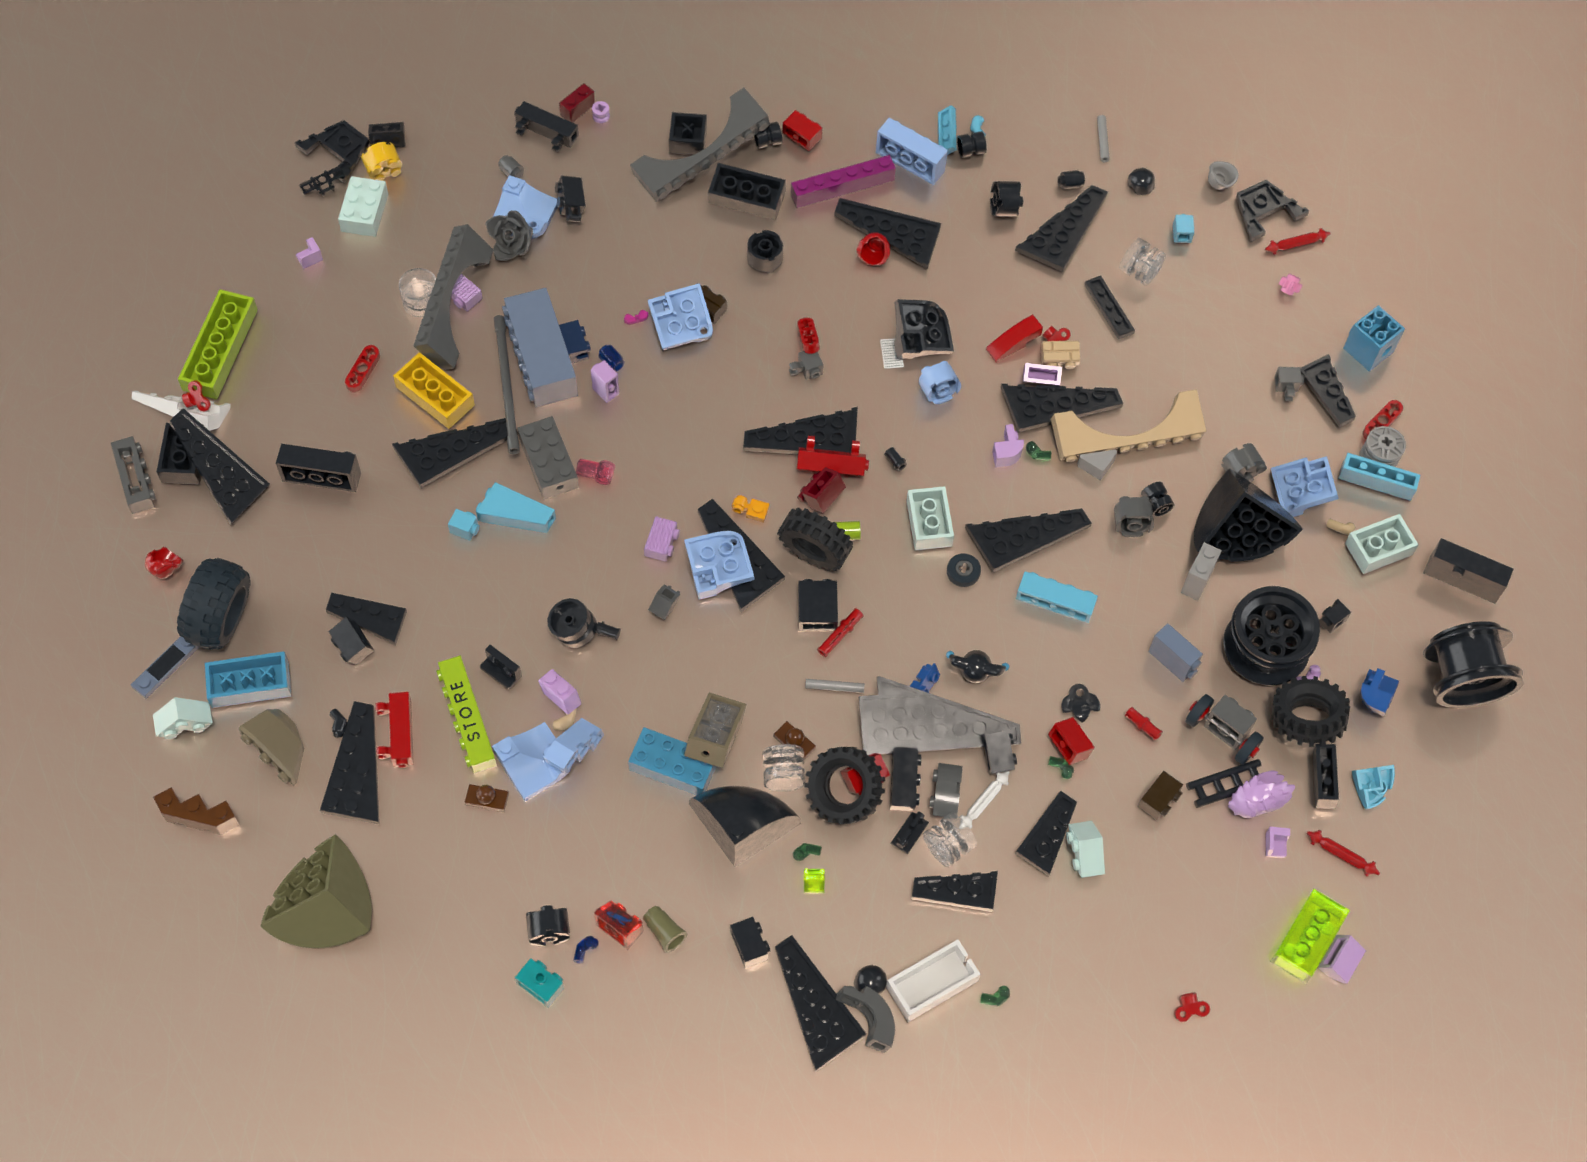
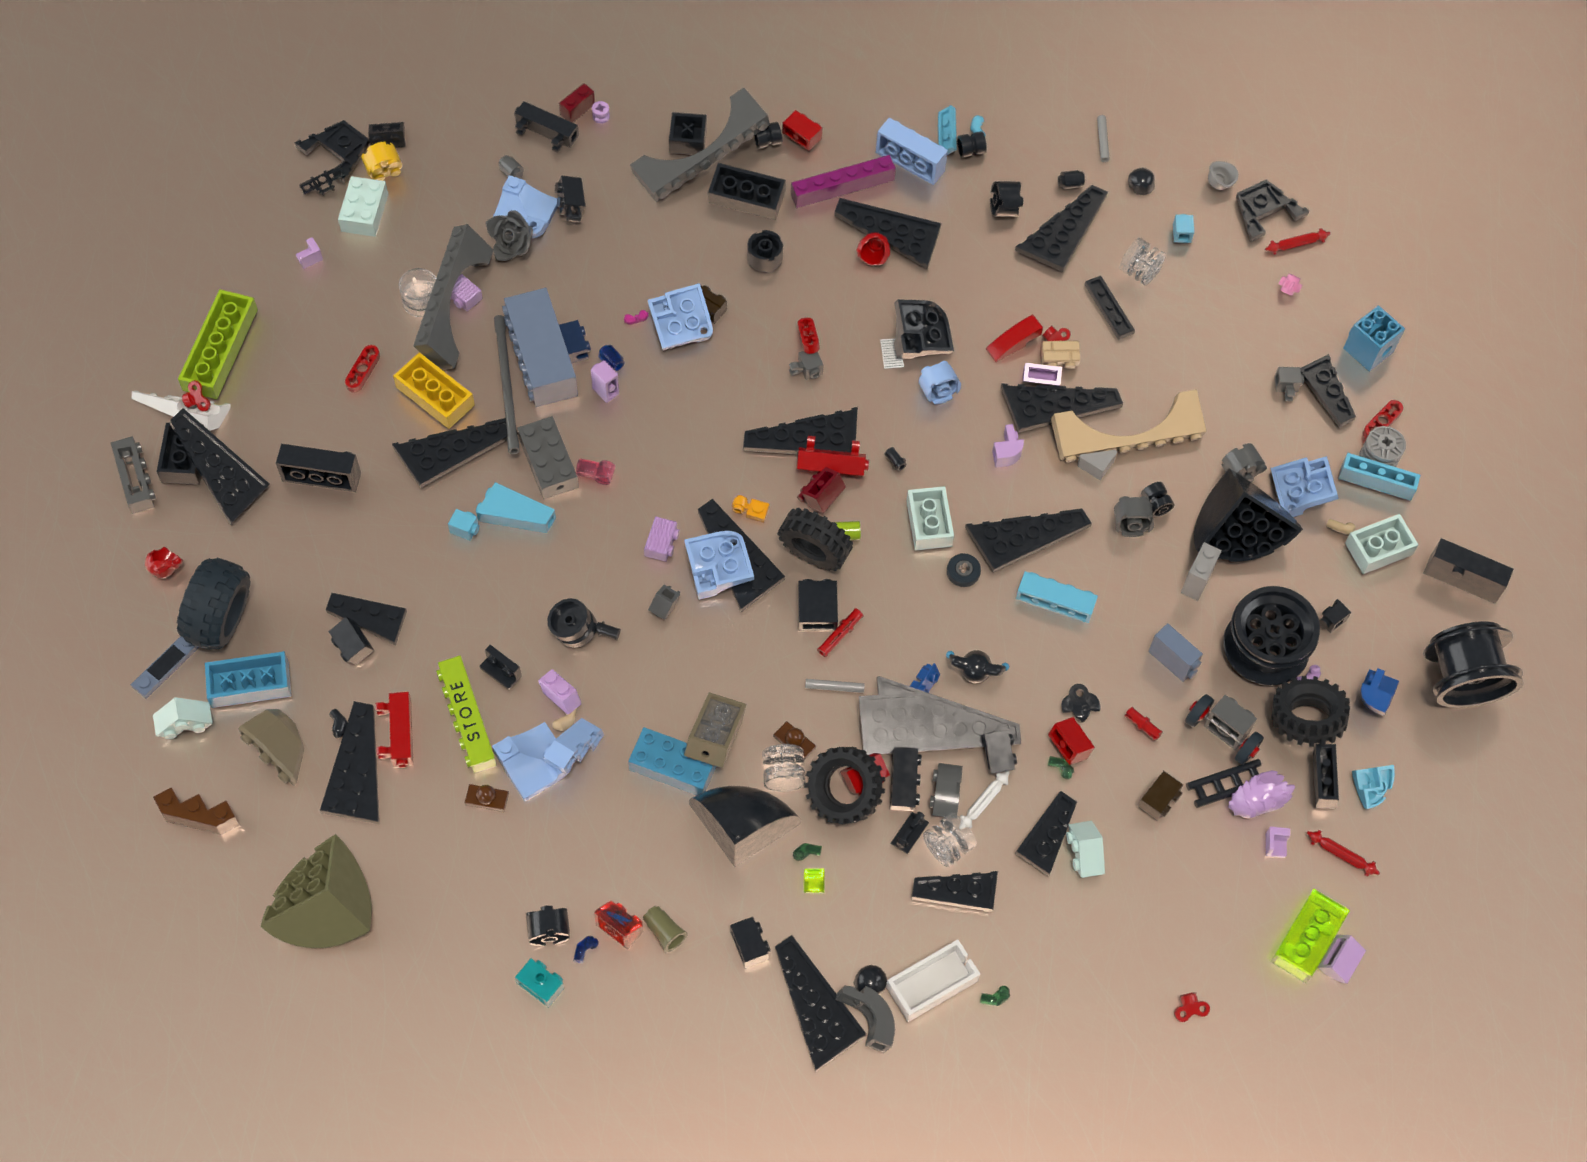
(1036, 453): clear green arm -> none

